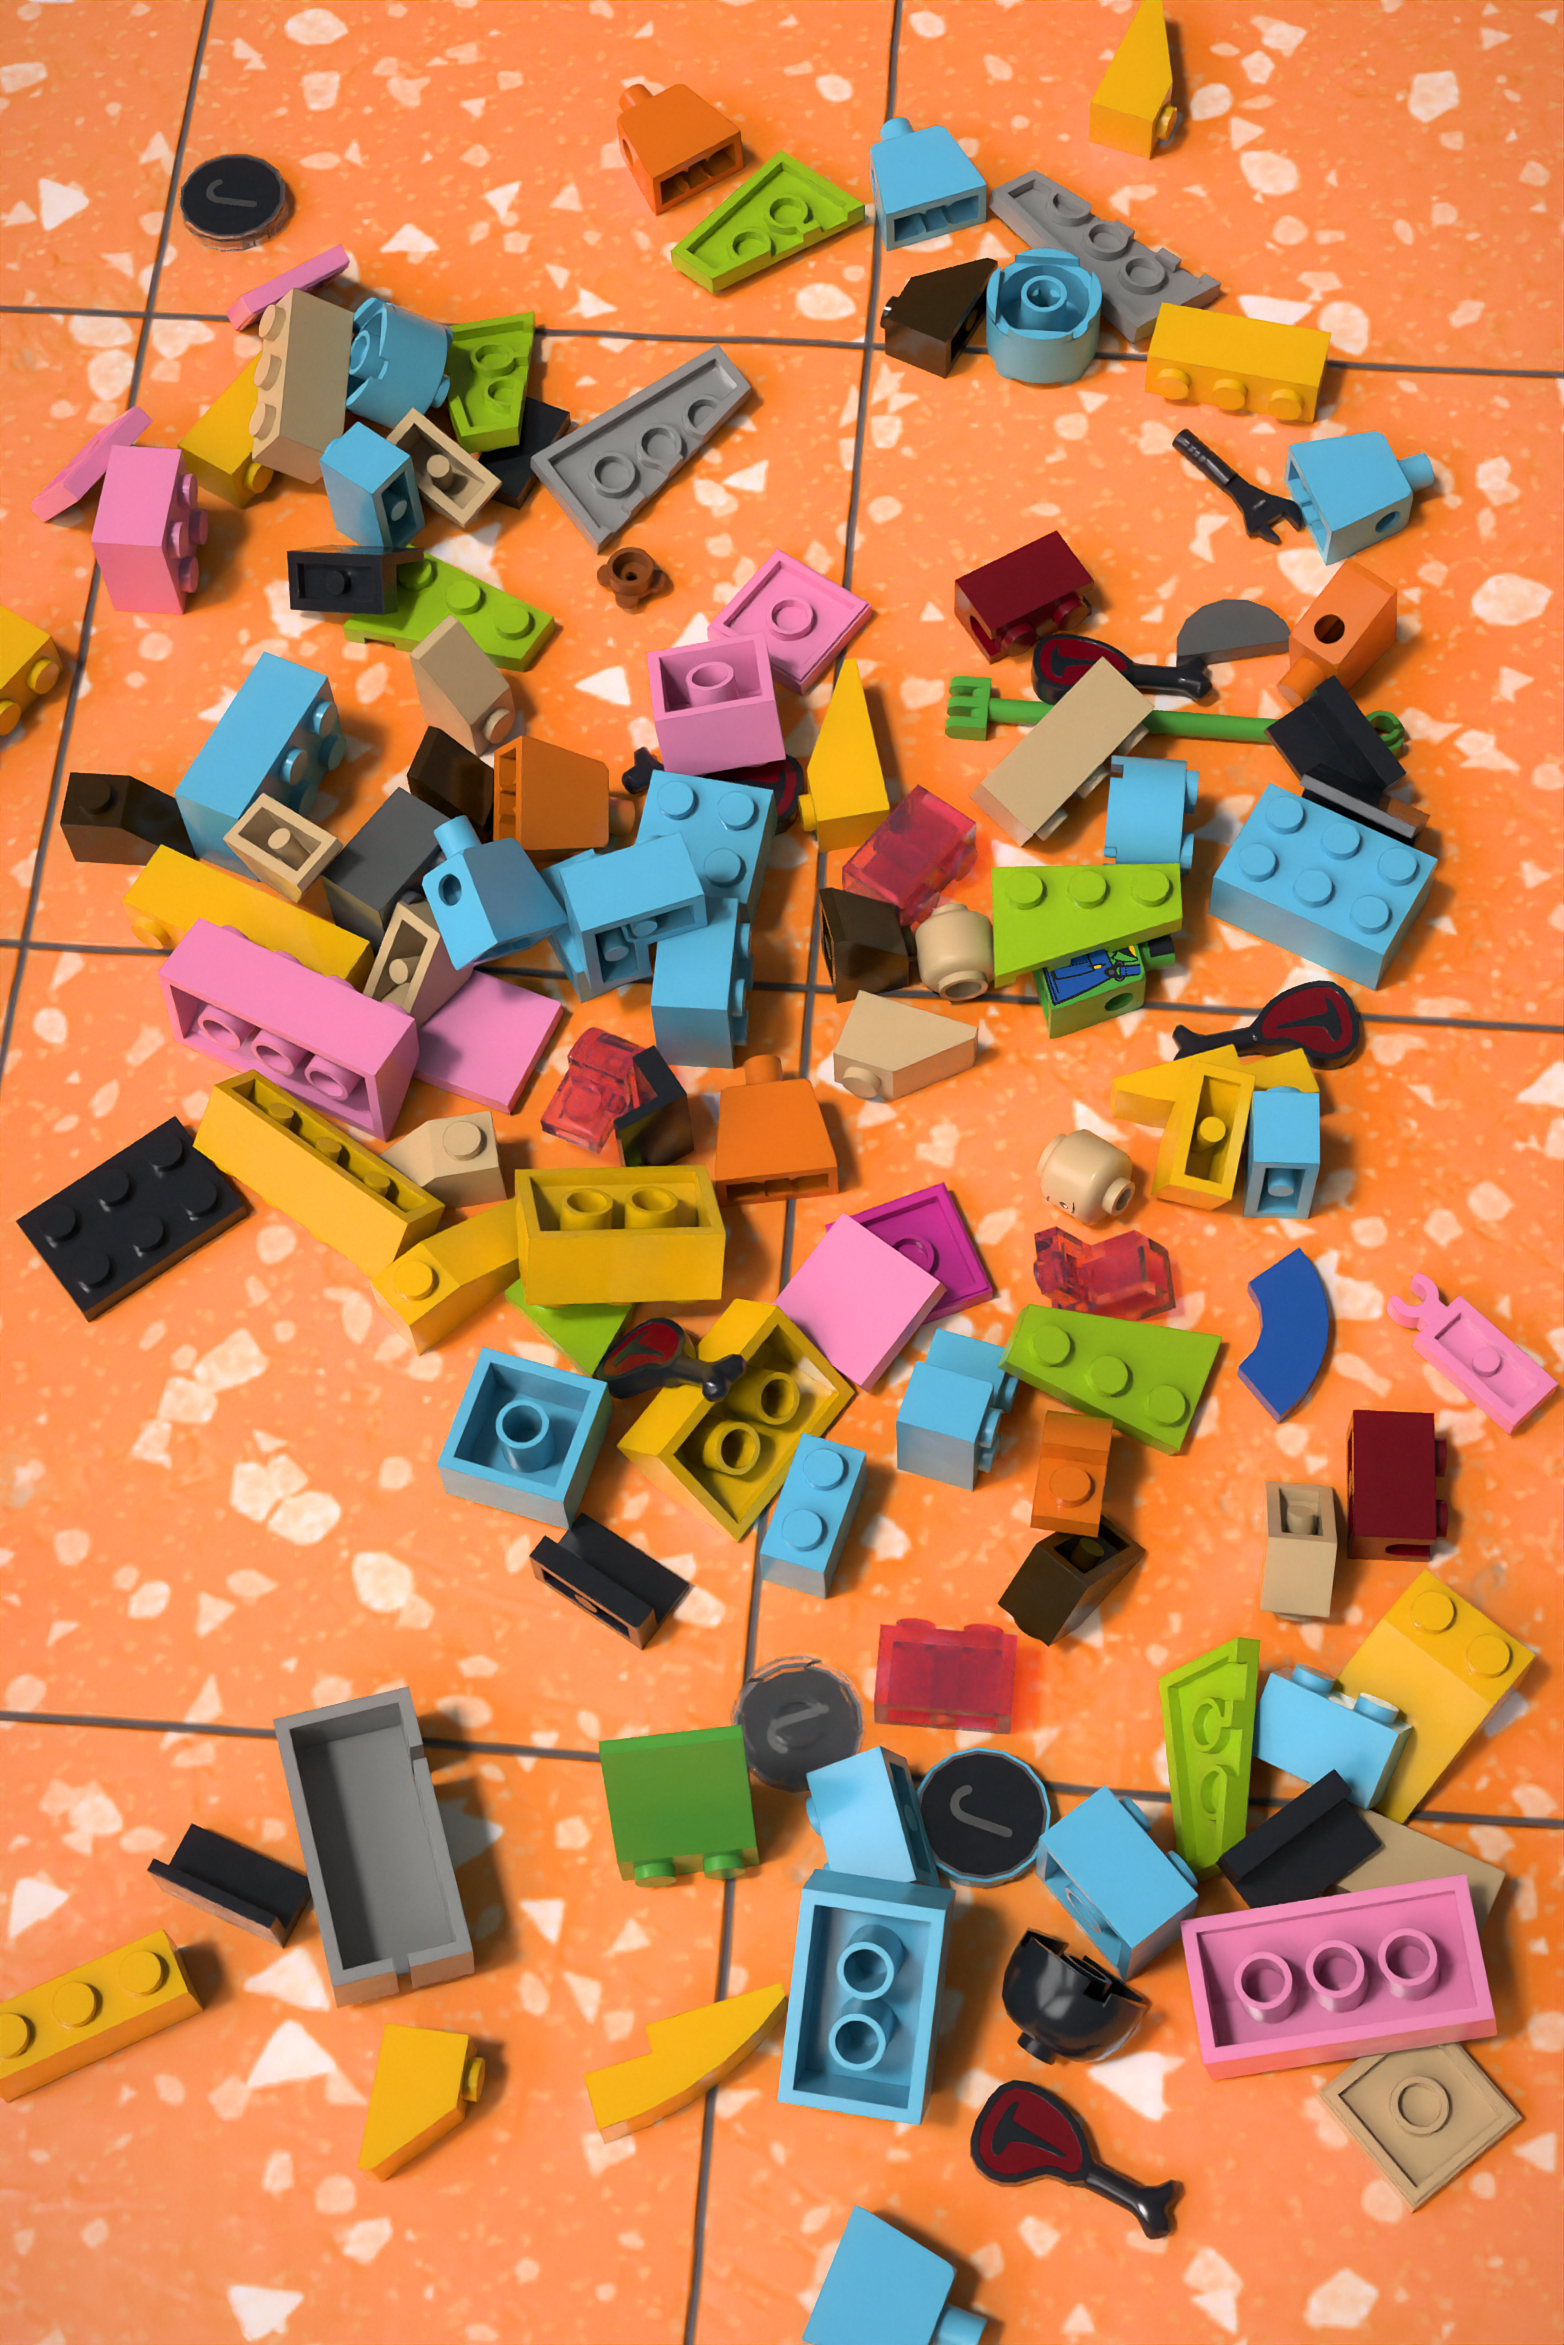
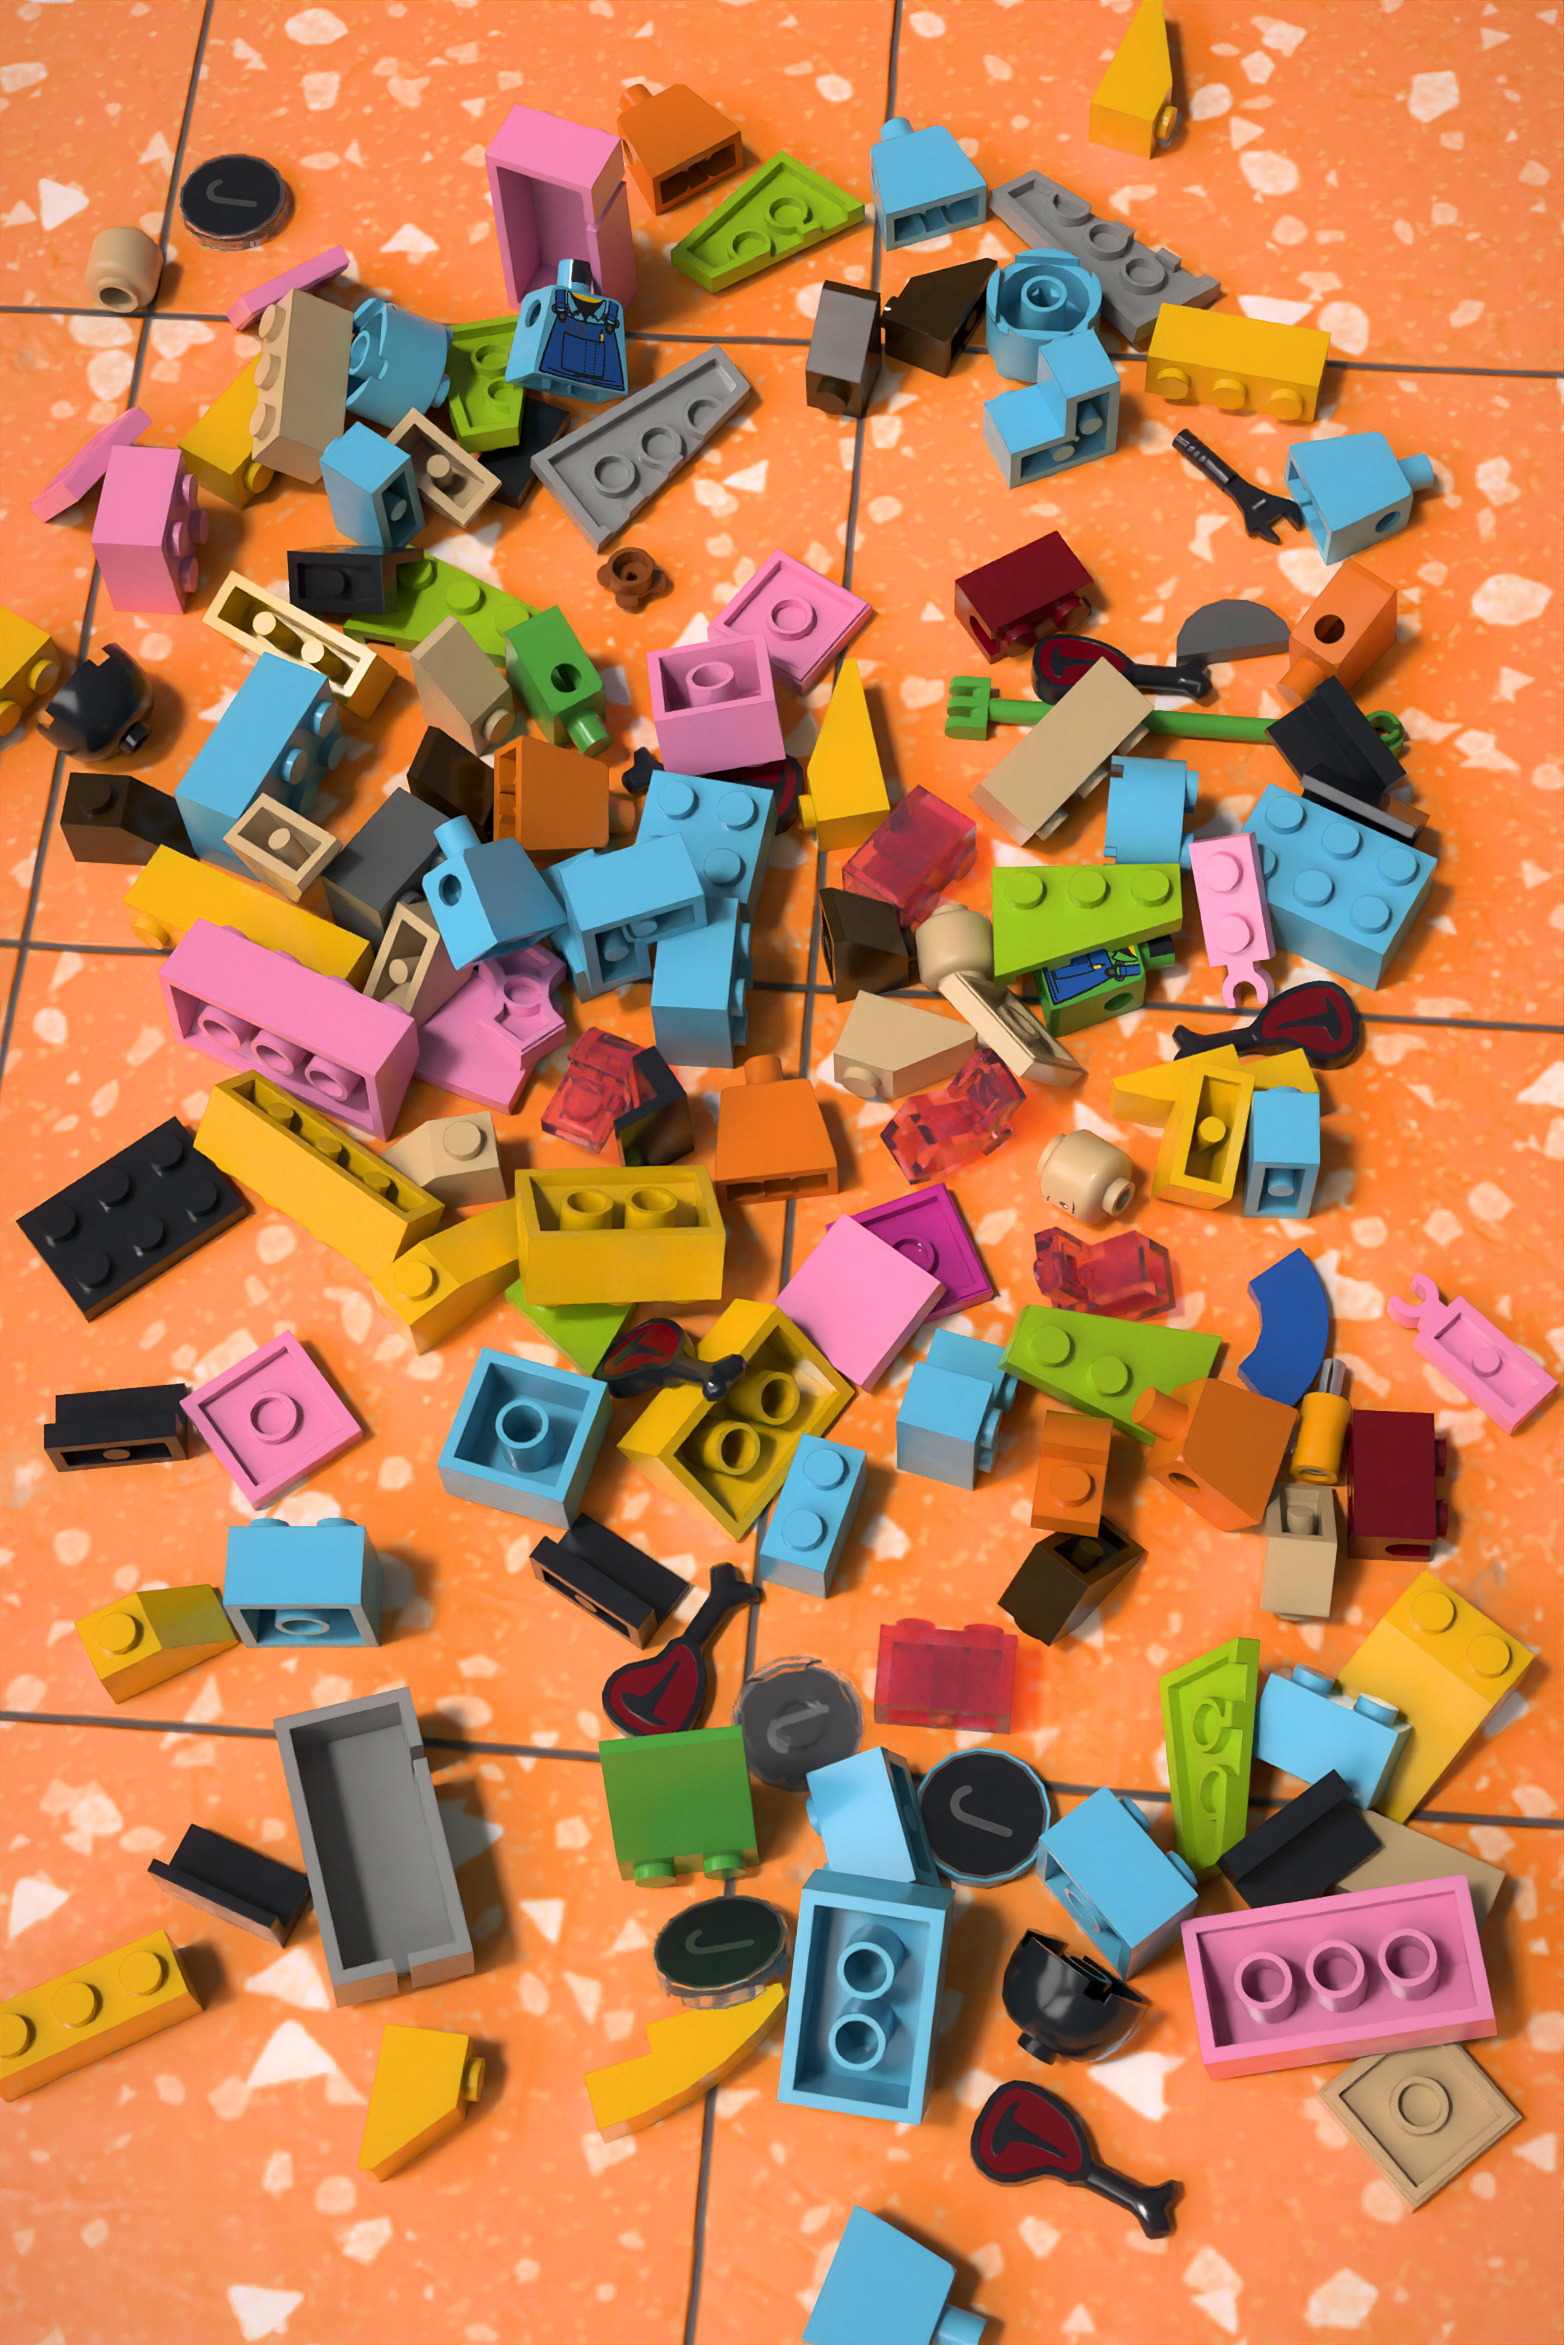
(101, 709): none -> black cylinder
(118, 1428): none -> black panel
(123, 268): none -> tan head
(154, 1637): none -> yellow slope
(267, 623): none -> yellow brick
(271, 1419): none -> bright pink tile
(303, 1584): none -> medium azure brick
(521, 1019): none -> bright pink tile
(557, 200): none -> bright pink piece
(557, 682): none -> bright green torso
(570, 340): none -> torso
(671, 1688): none -> piece
(721, 1951): none -> tile
(844, 350): none -> slope
(957, 1125): none -> clear pink brick
(1011, 1030): none -> tan tile
(1061, 418): none -> medium azure brick
(1216, 1447): none -> orange torso
(1234, 912): none -> bright pink plate
(1322, 1429): none -> light orange piece

